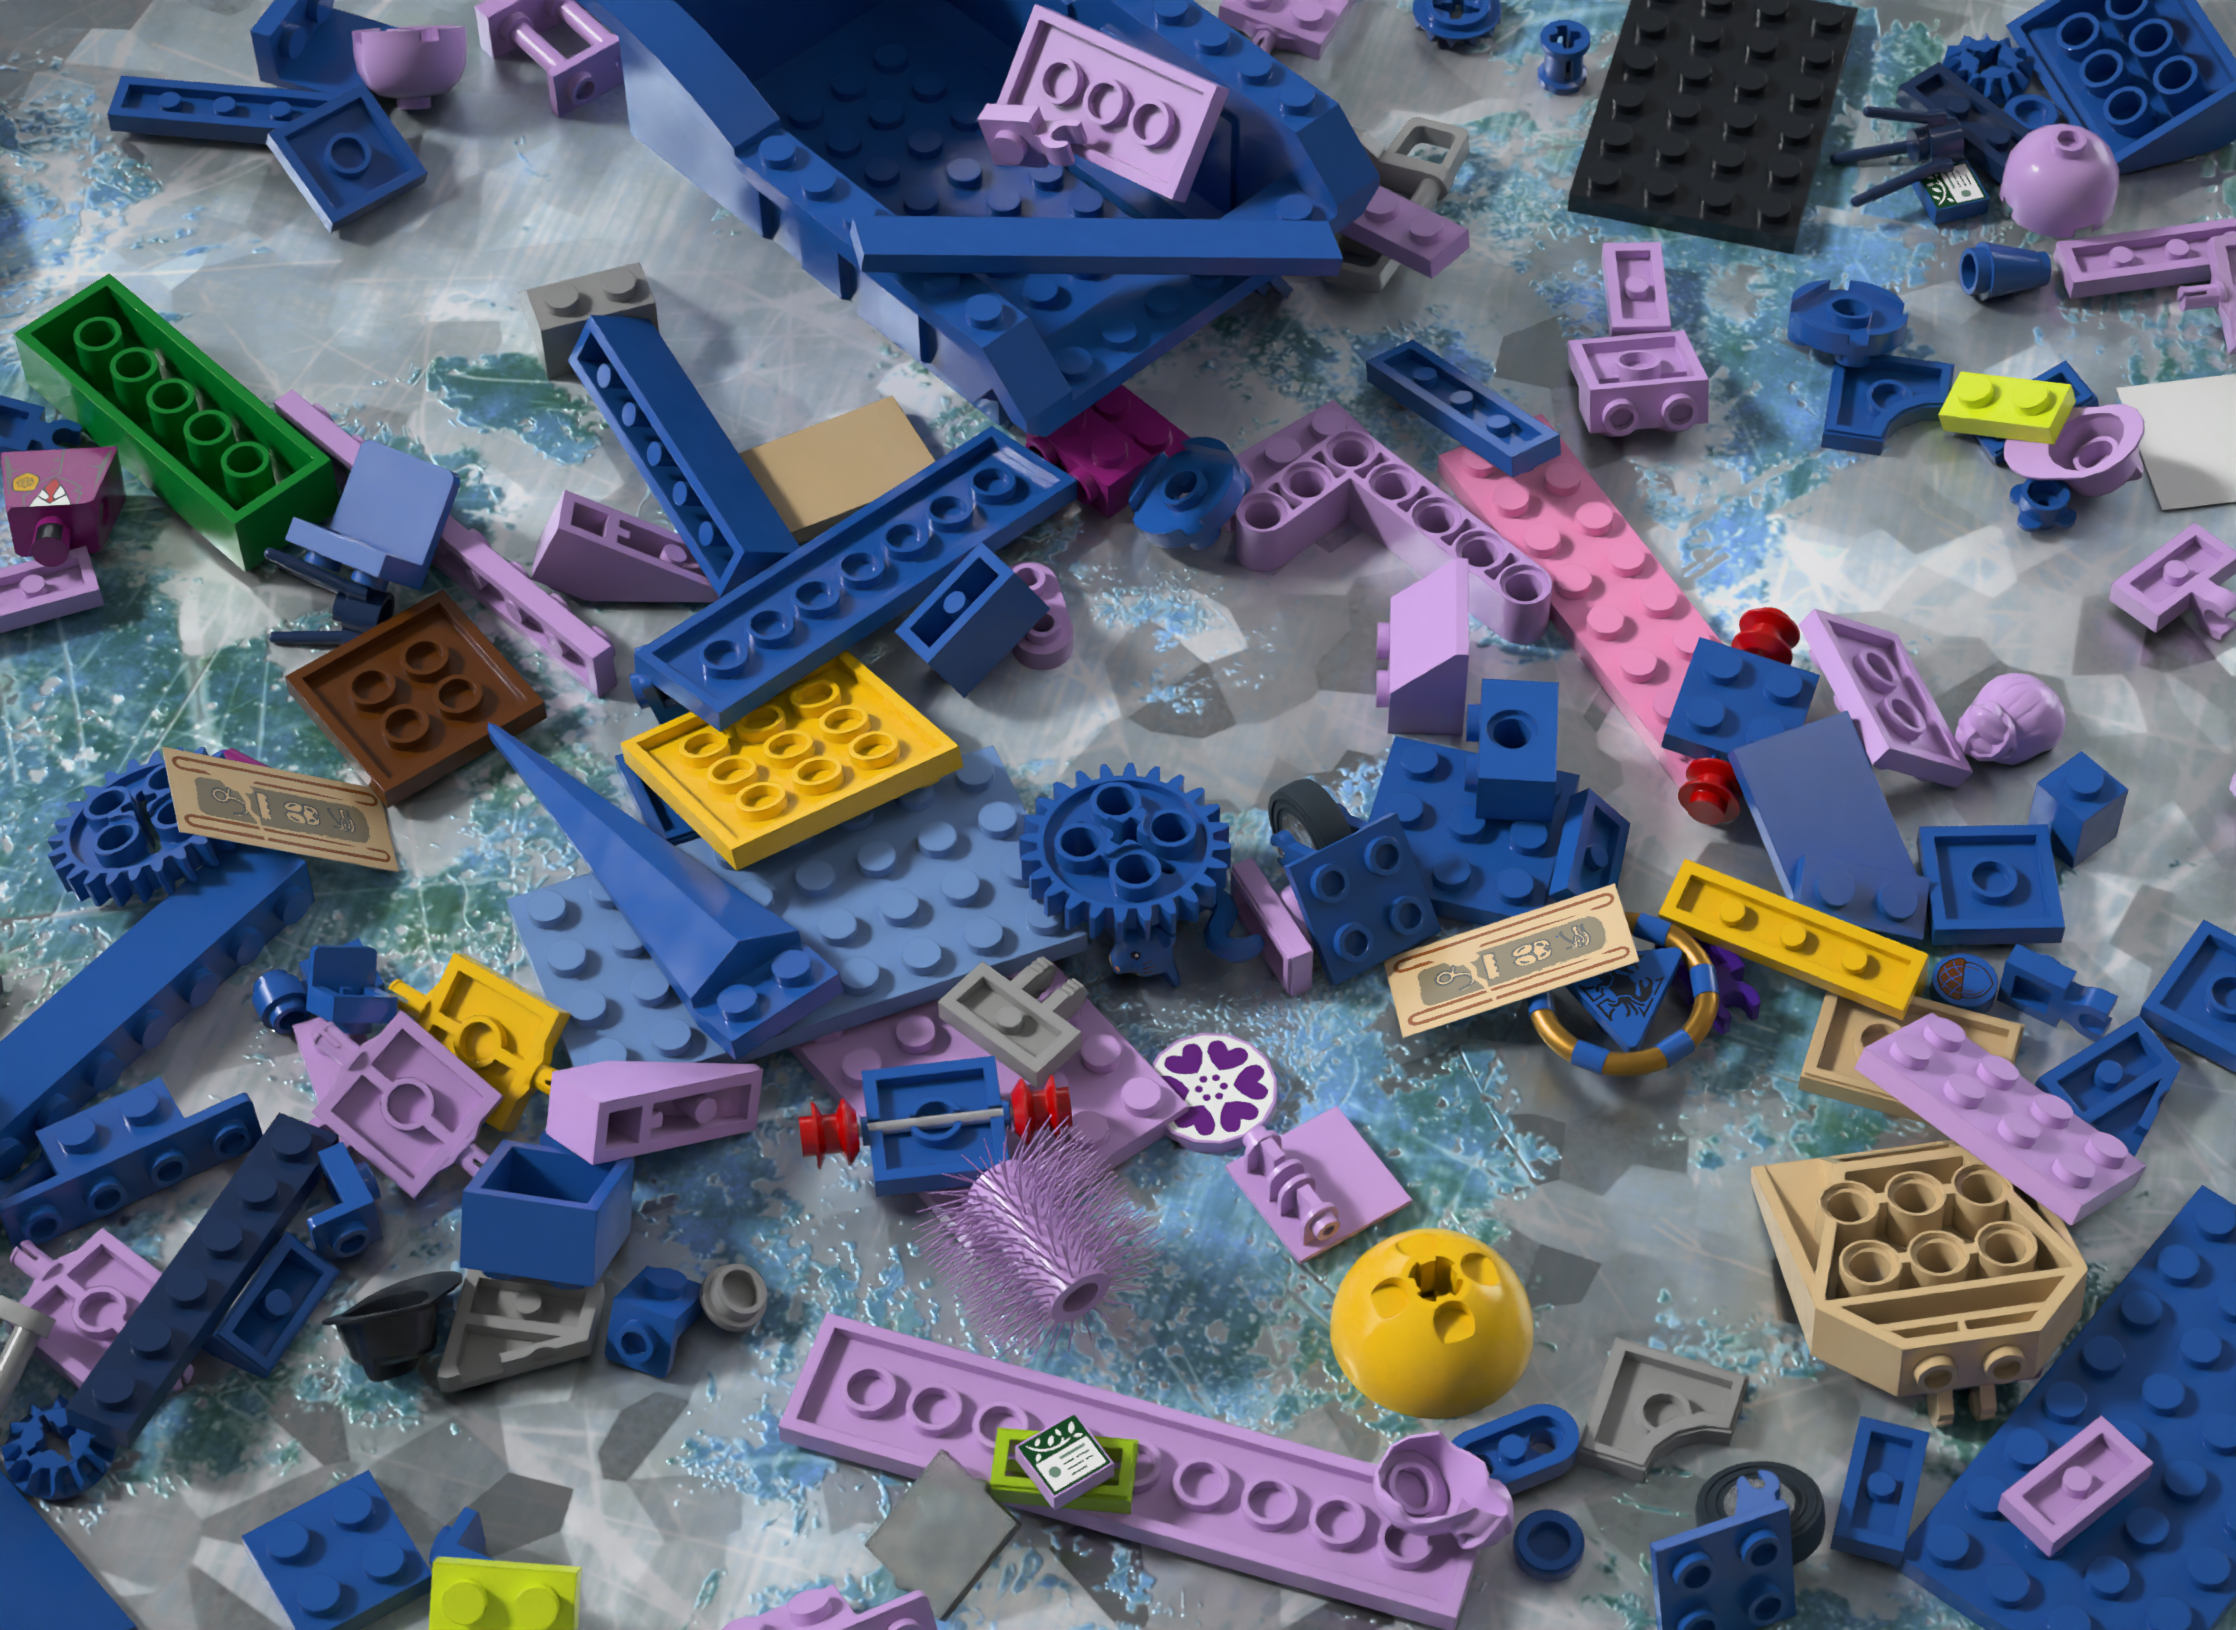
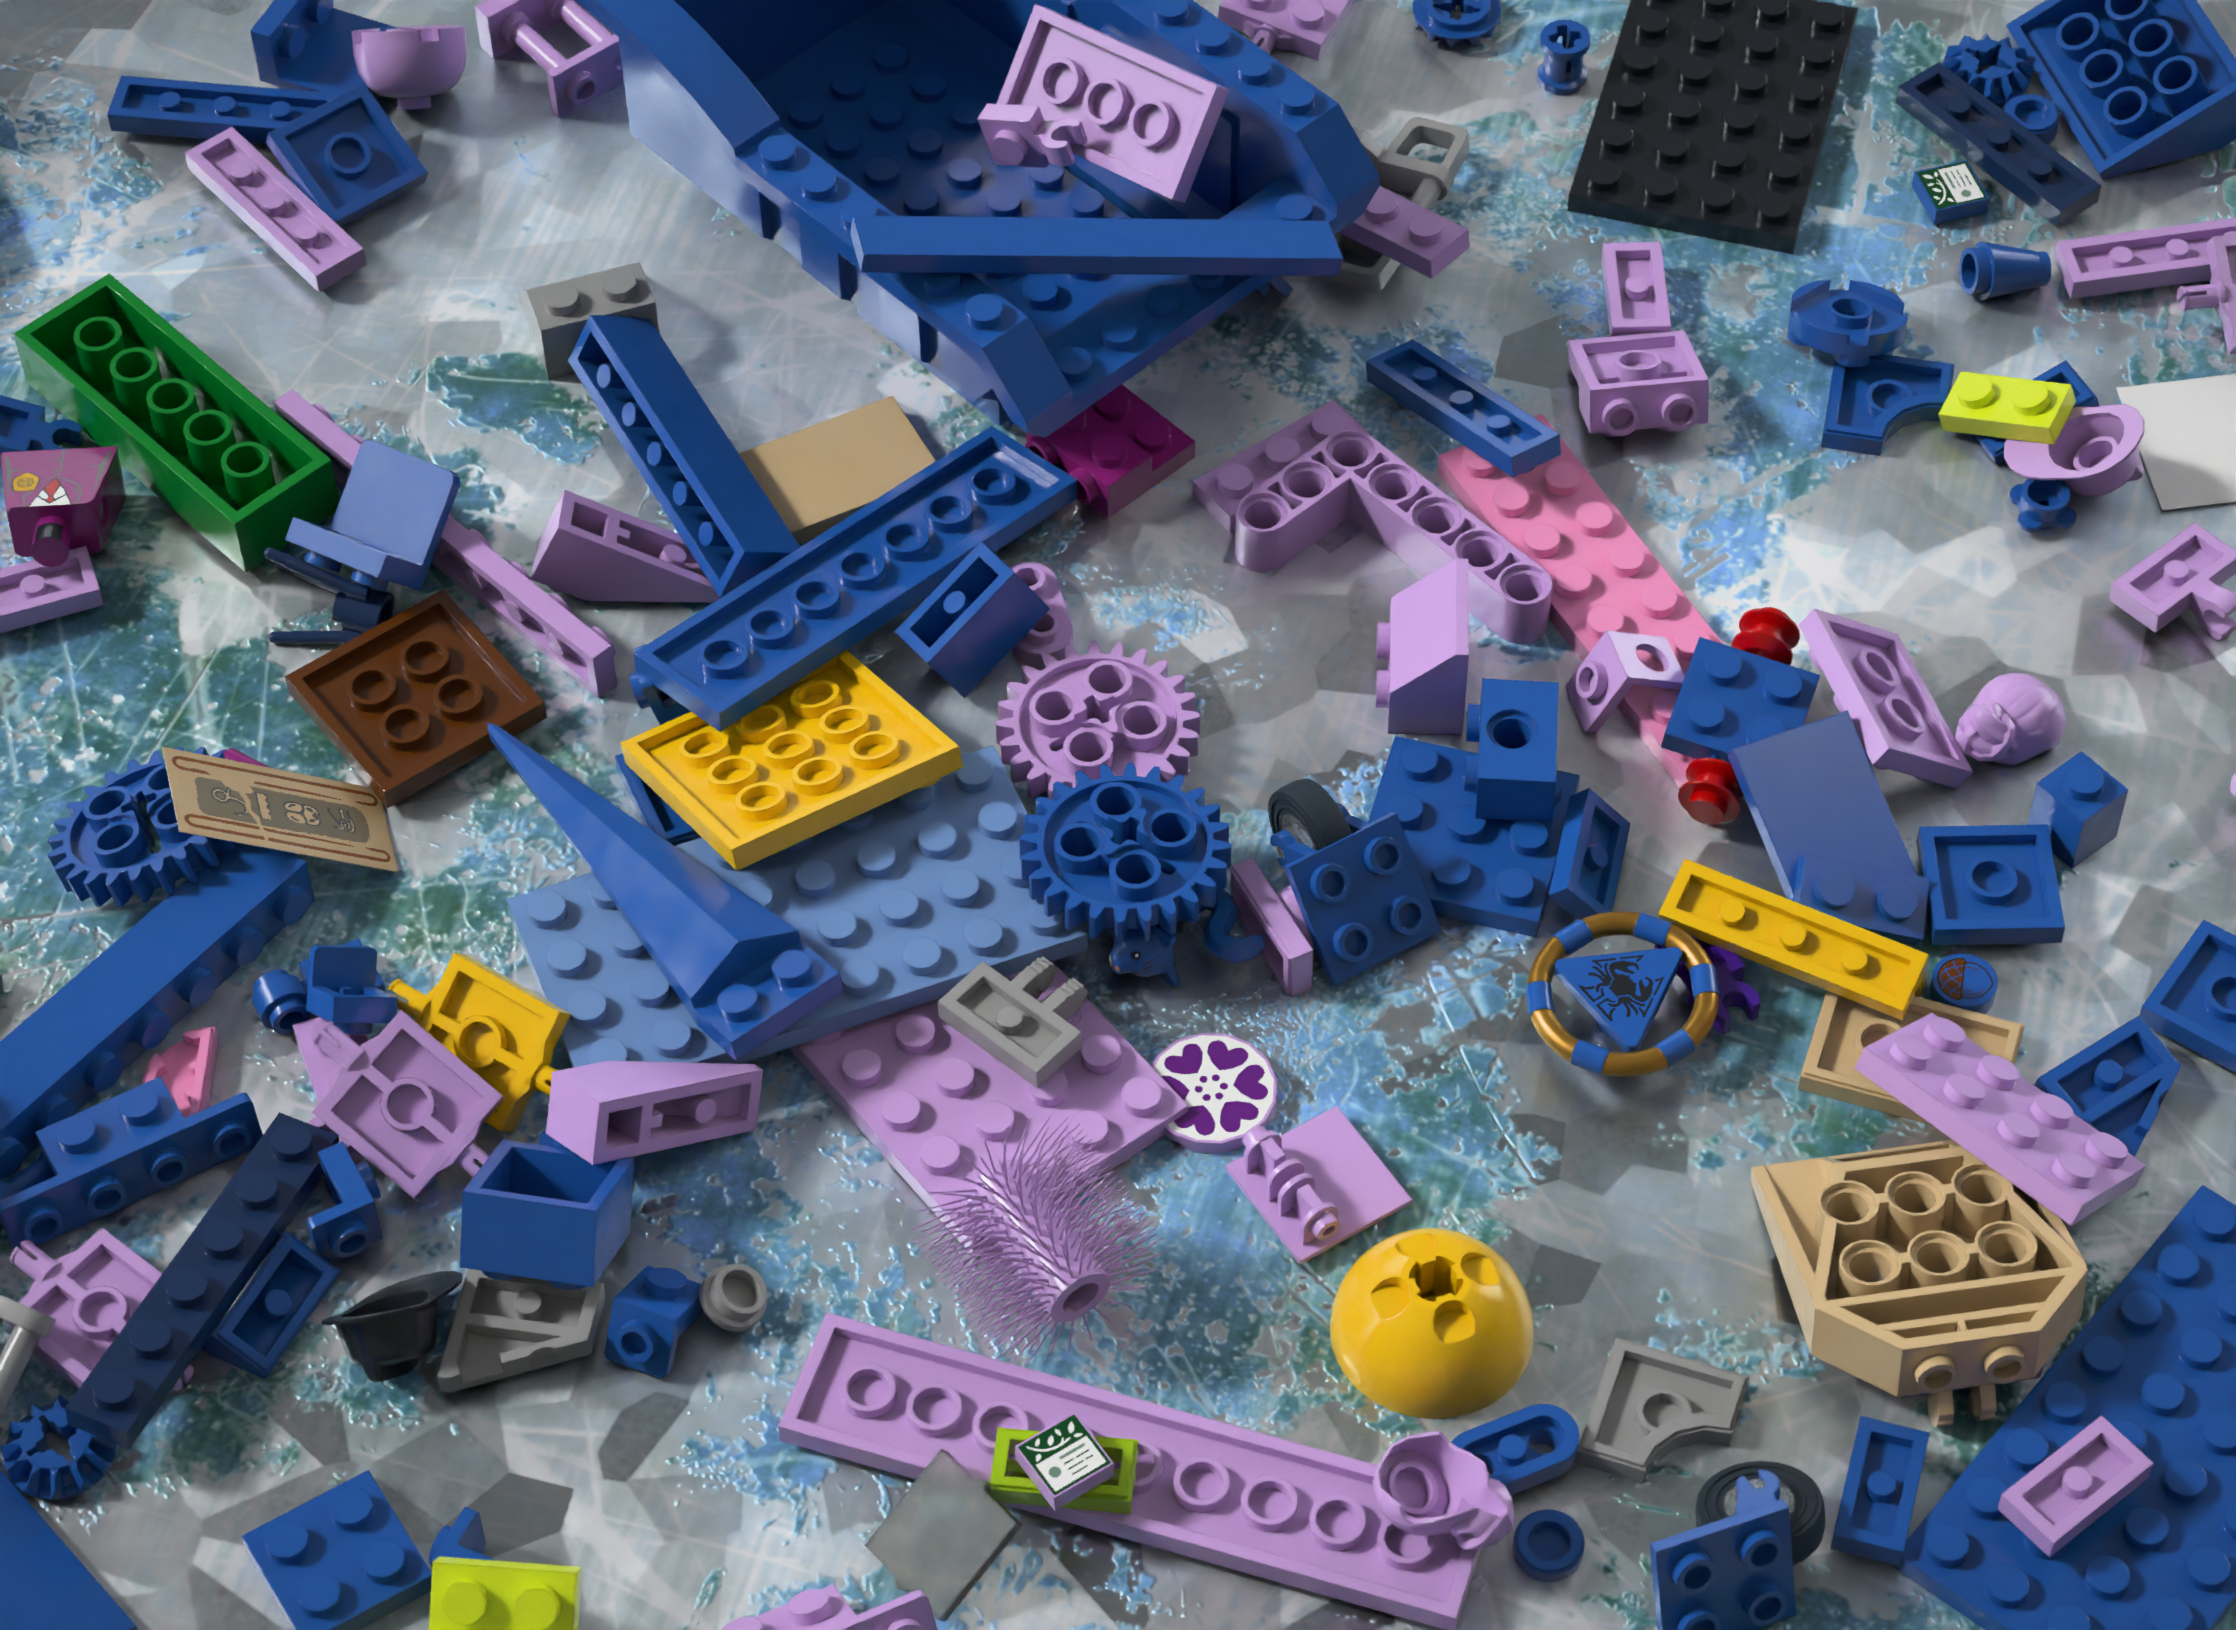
(188, 1069): none -> bright pink tile
(275, 209): none -> lavender plate
(929, 1117): blue plate -> none
(1096, 714): none -> lavender gear
(1214, 488): blue plate -> none
(1510, 960): sticker -> none
(1614, 669): none -> lavender bracket
(1933, 142): dark blue plant -> none
(2050, 994): blue plate -> none
(2060, 181): lavender cylinder -> none

